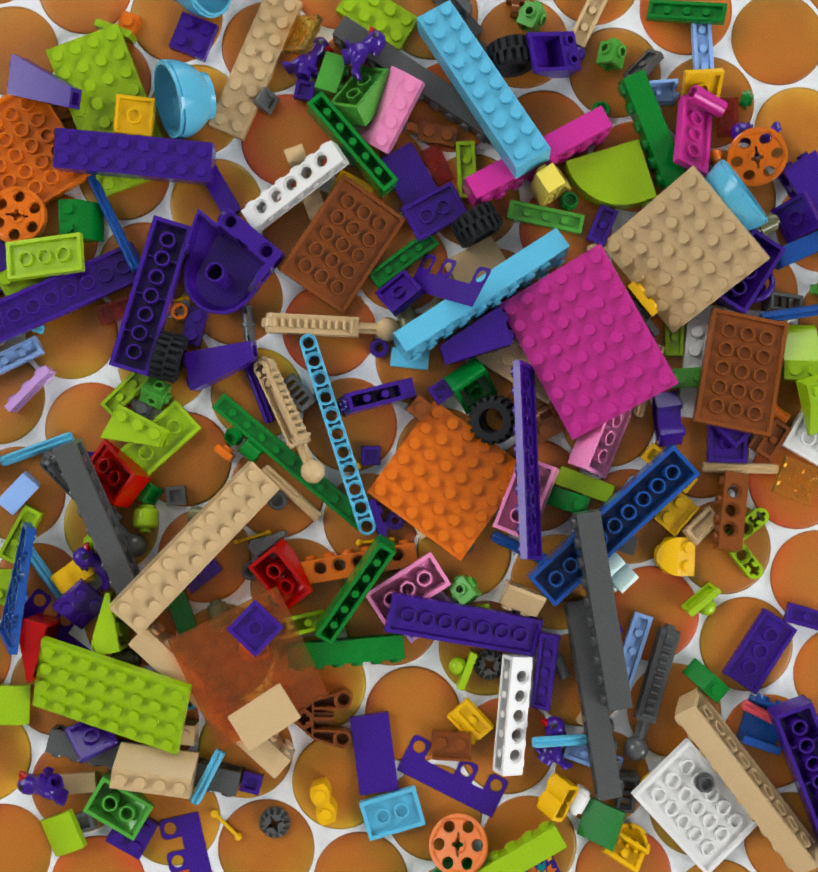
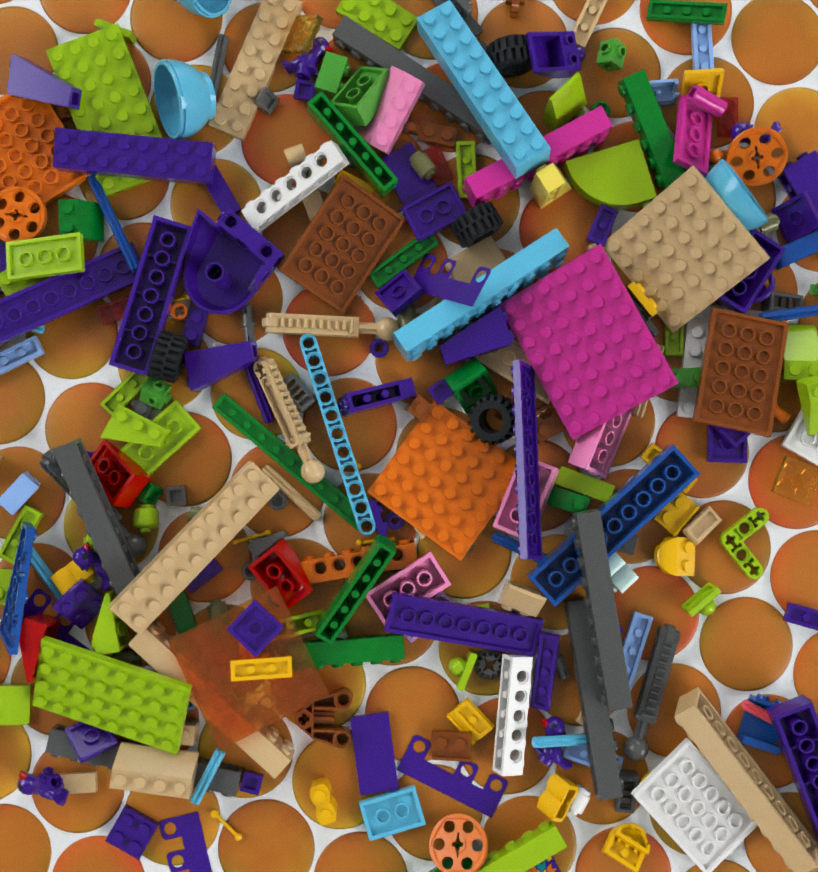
(30, 388): lavender plate -> none
(36, 449): medium azure axle -> none
(64, 832): lime slope -> none
(86, 821): dark grey plate -> none
(118, 808): bright green slope -> none
(130, 21): orange plate -> none
(134, 115): yellow plate -> none
(193, 36): dark purple plate -> none
(218, 62): none -> dark grey axle
(225, 451): orange plate -> none
(233, 436): green plate -> none
(250, 451): green beam -> none
(261, 668): none -> yellow plate
(264, 716): tan tile -> none
(277, 814): dark grey gear -> none
(357, 52): dark purple animal -> none
(370, 455): dark purple tile -> none
(398, 360): medium azure tile -> none
(422, 165): none -> olive brick
(464, 589): bright green brick -> none
(531, 16): bright green brick -> none
(545, 217): bright green plate -> none
(565, 104): none -> lime slope
(569, 200): green plate -> none
(601, 823): green tile -> none
(647, 61): dark grey plate -> none
(667, 418): dark purple brick -> none
(704, 782): dark grey plate -> none
(706, 680): green slope -> none
(739, 484): dark orange brick -> none
(746, 99): green plate -> none
(755, 468): tan axle -> none
(759, 650): dark purple tile -> none
(769, 446): dark orange plate -> none

